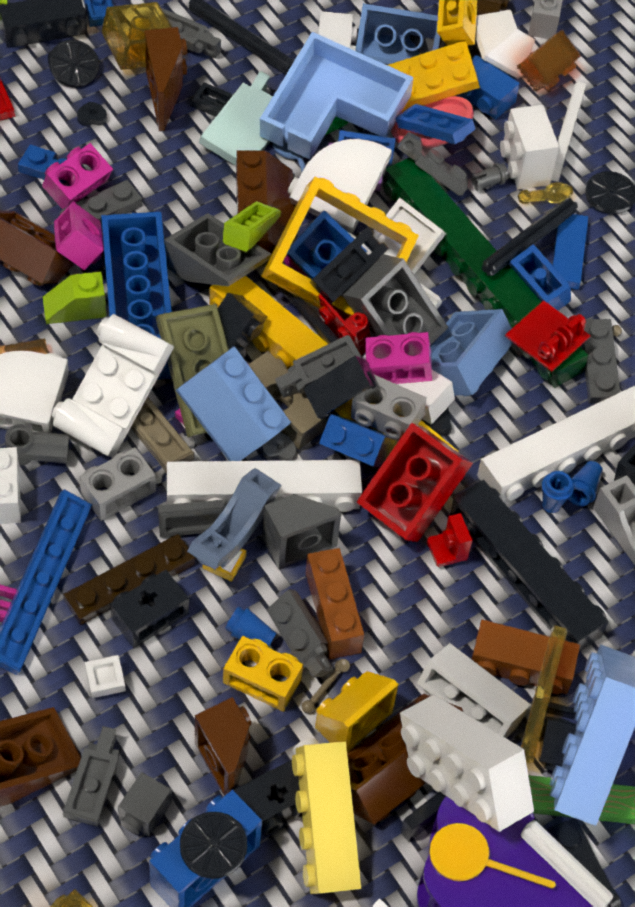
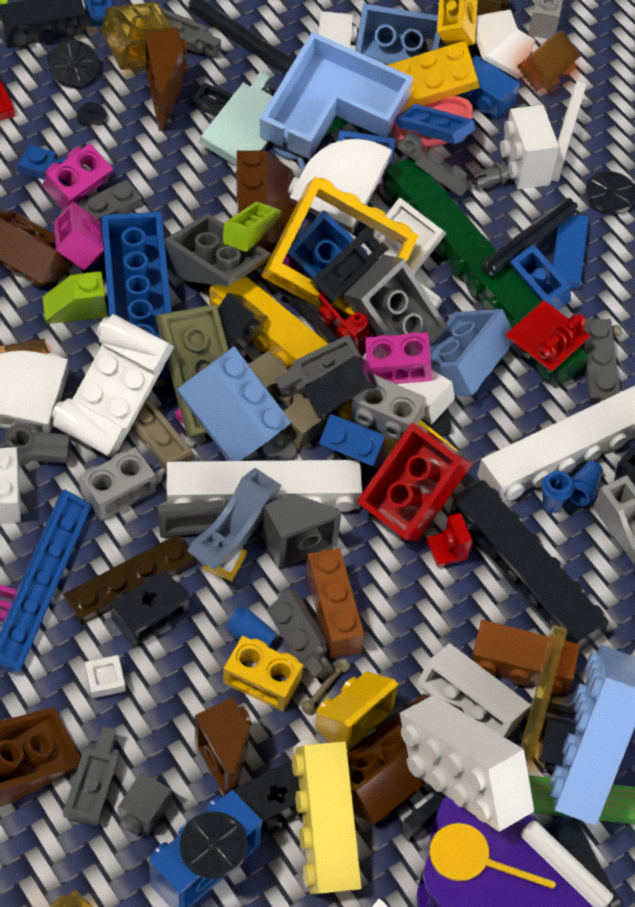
(553, 193): clear yellow piece -> none

